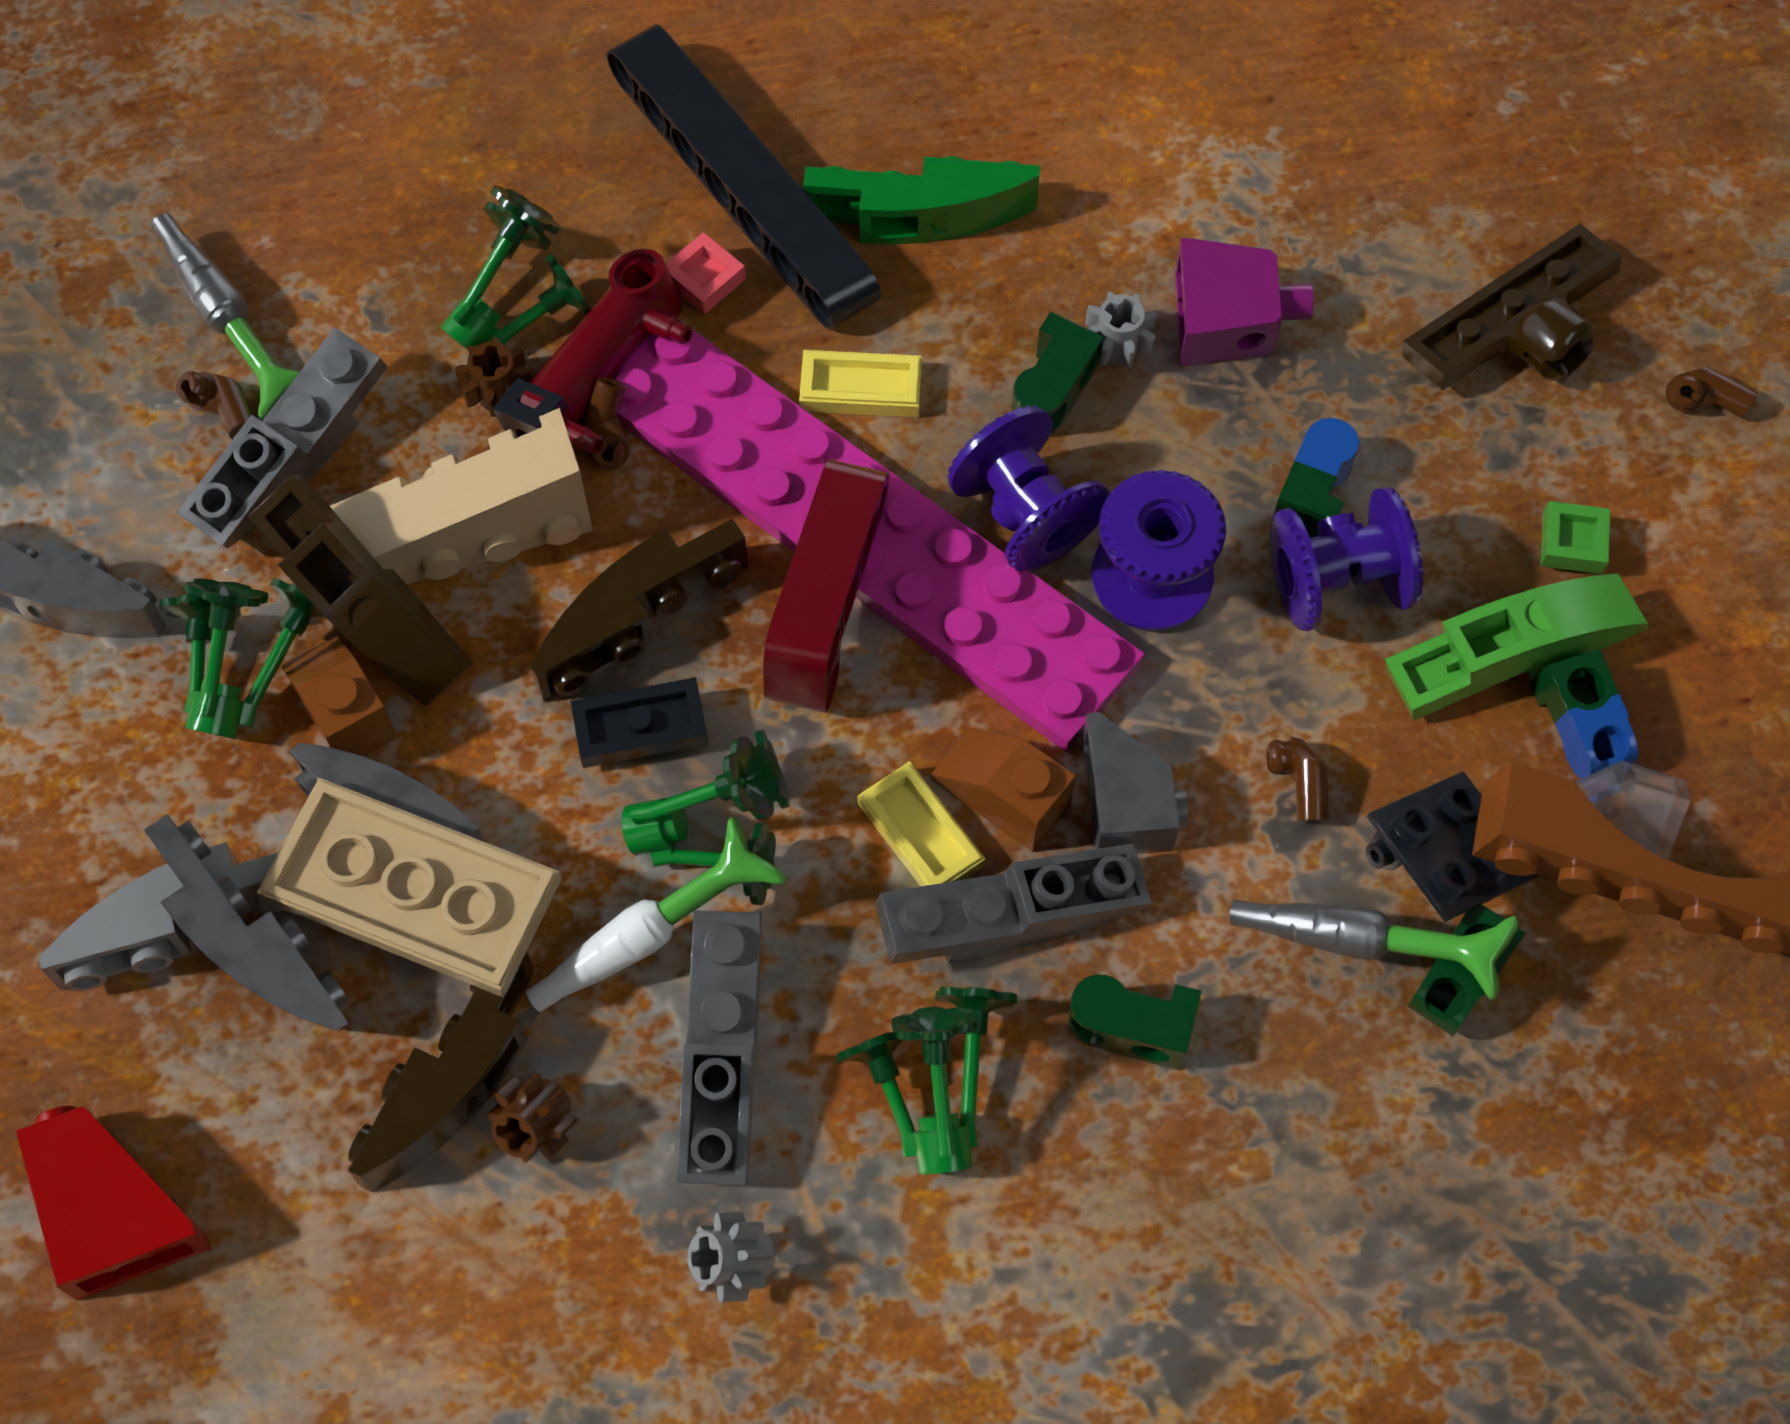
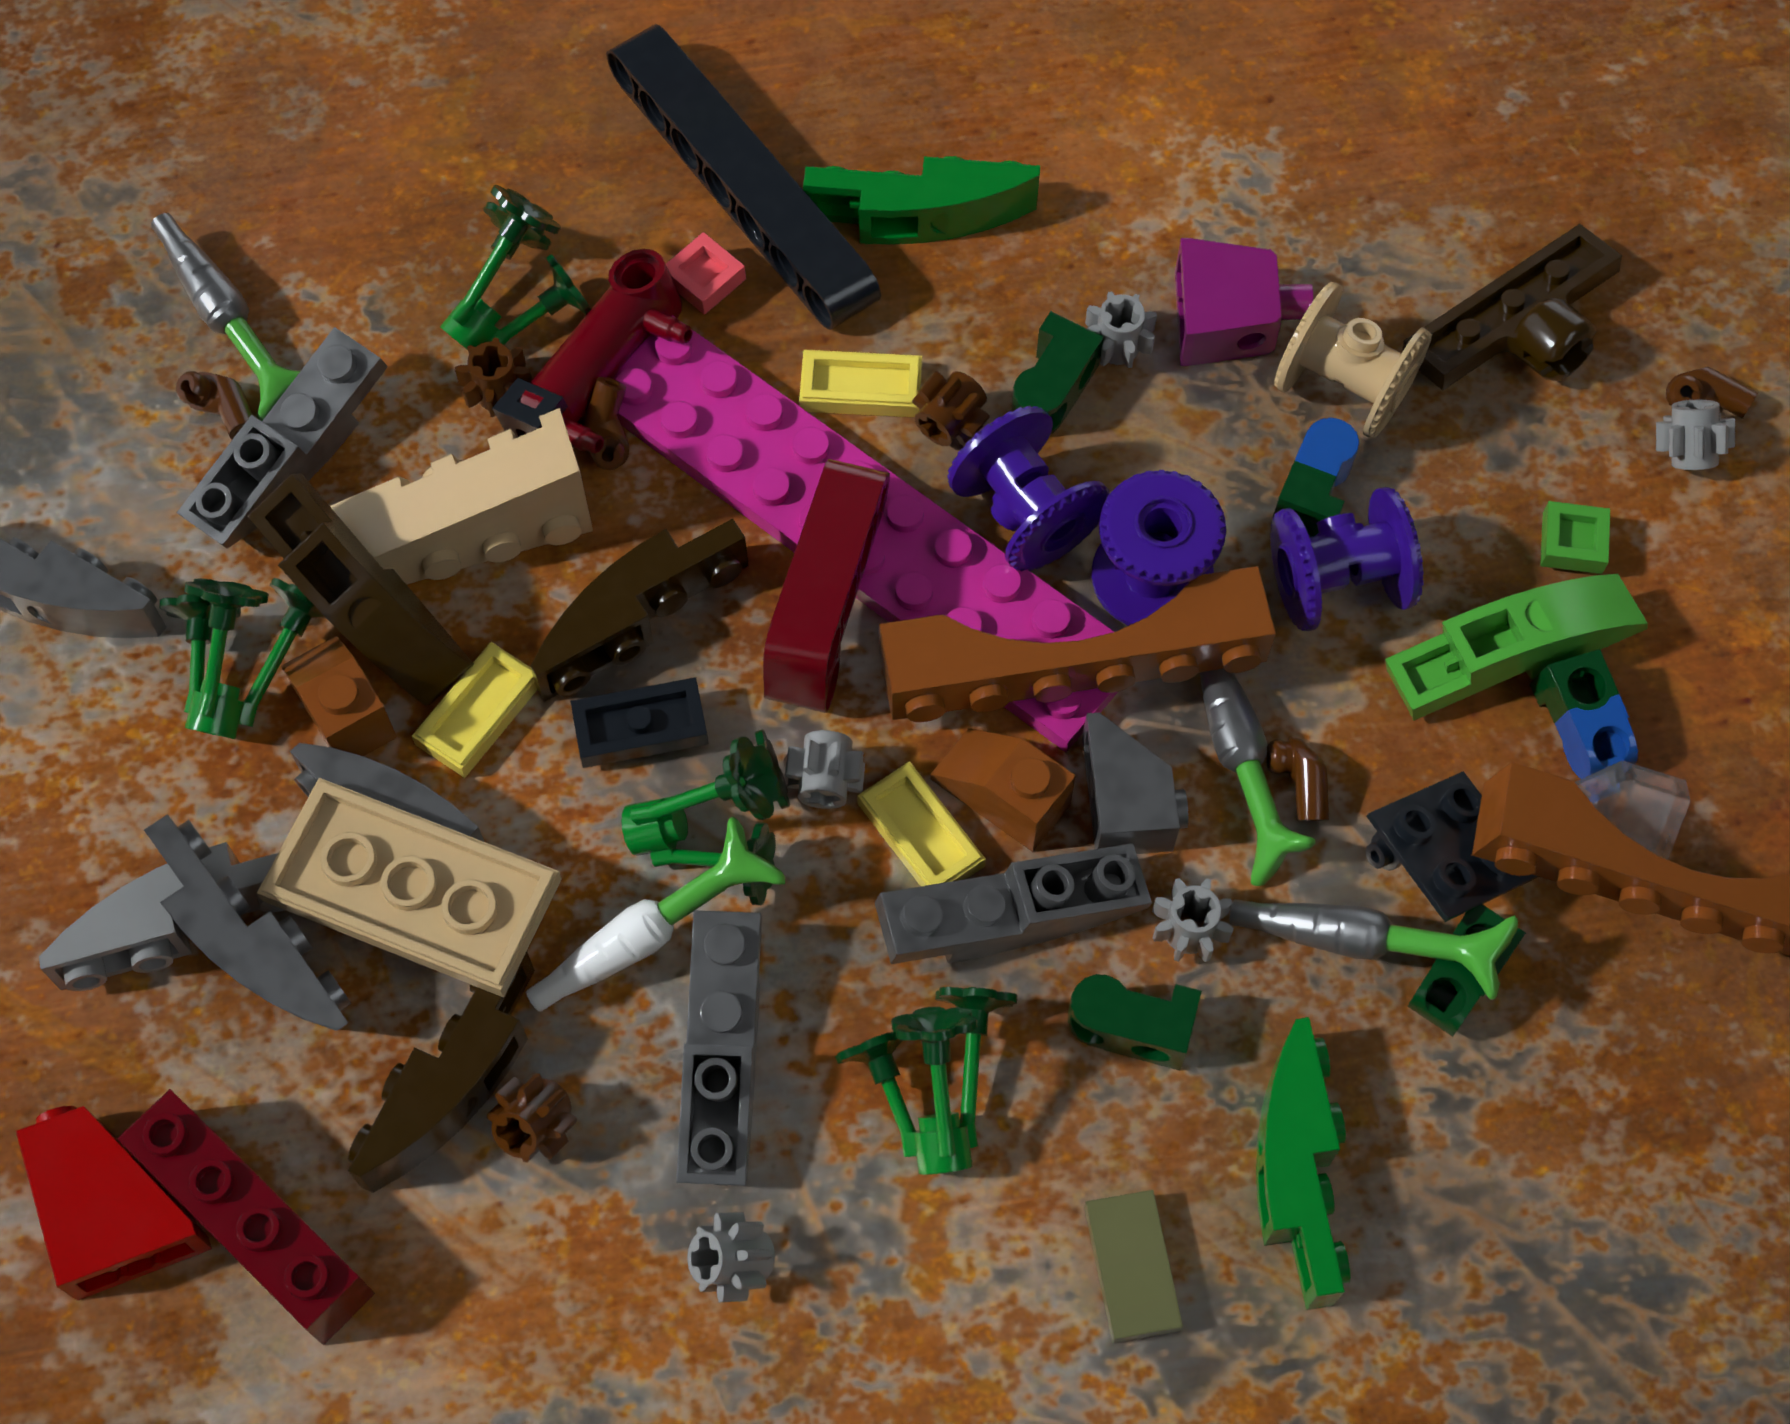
(246, 1217): none -> dark red brick
(476, 710): none -> light yellow tile
(825, 769): none -> light grey gear
(946, 666): none -> dark orange arch
(950, 408): none -> reddish brown gear
(1133, 1266): none -> olive tile
(1199, 904): none -> light grey gear
(1242, 749): none -> piece
(1293, 1139): none -> green slope
(1352, 356): none -> tan hose
(1695, 434): none -> light grey gear

